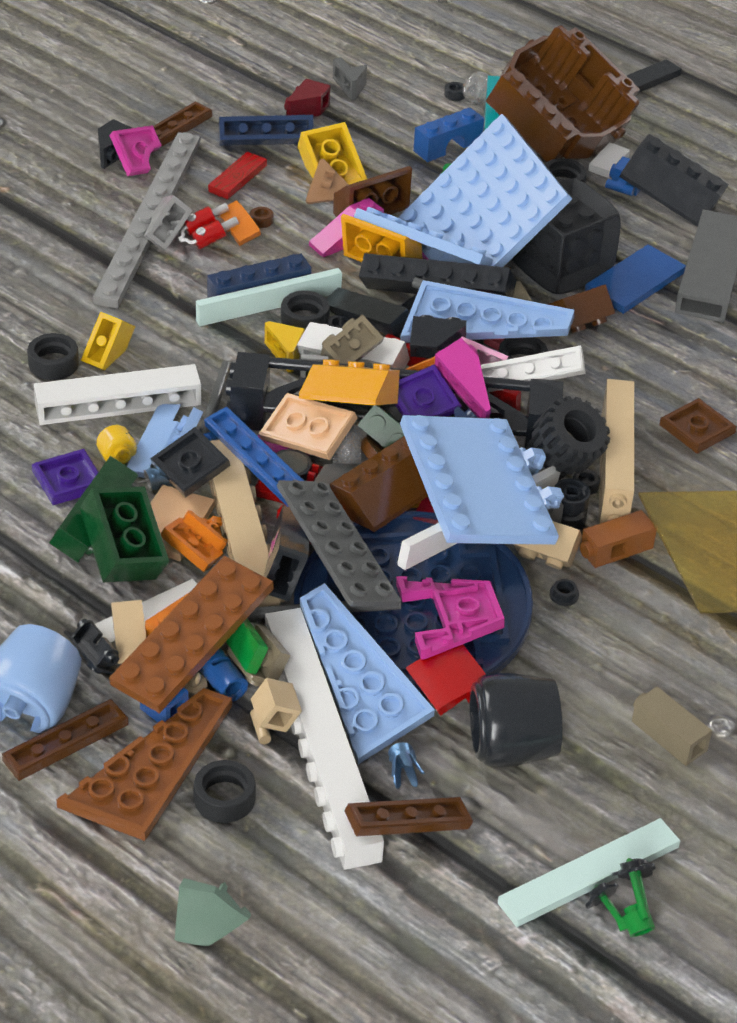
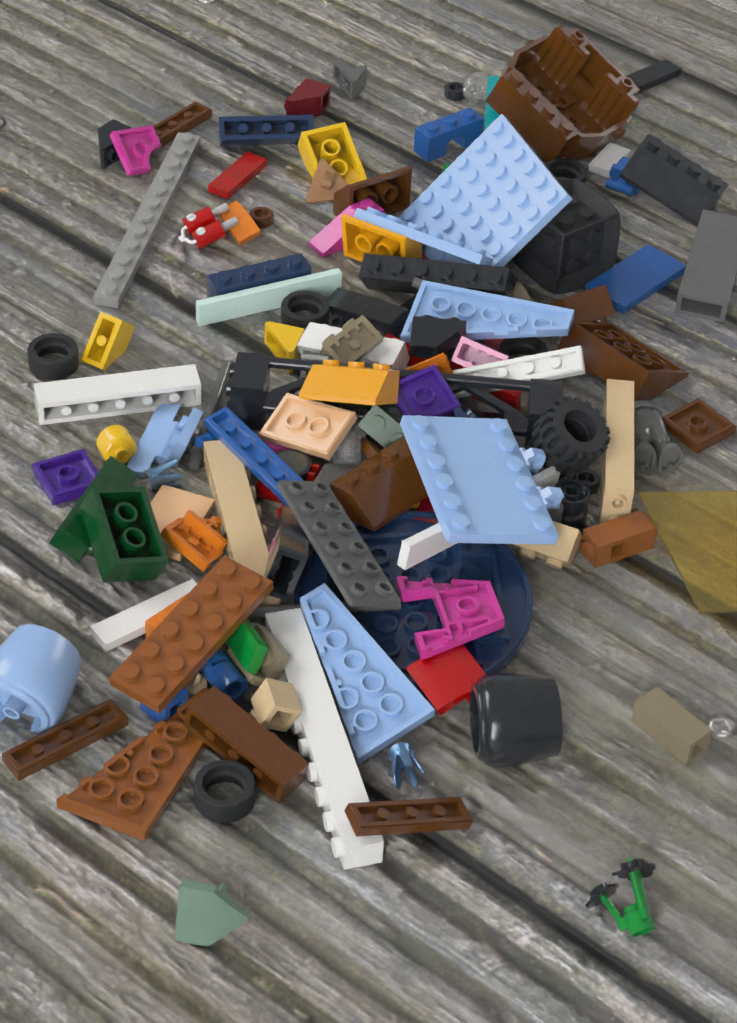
(99, 655): black hinge -> none
(128, 627): tan slope -> none
(167, 221): light grey arch -> none
(190, 462): black tile -> none
(243, 739): none -> reddish brown brick
(463, 373): dark pink slope -> none
(564, 592): black plate -> none
(586, 872): light aqua tile -> none
(619, 356): none -> reddish brown slope
(652, 435): none -> dark grey piece

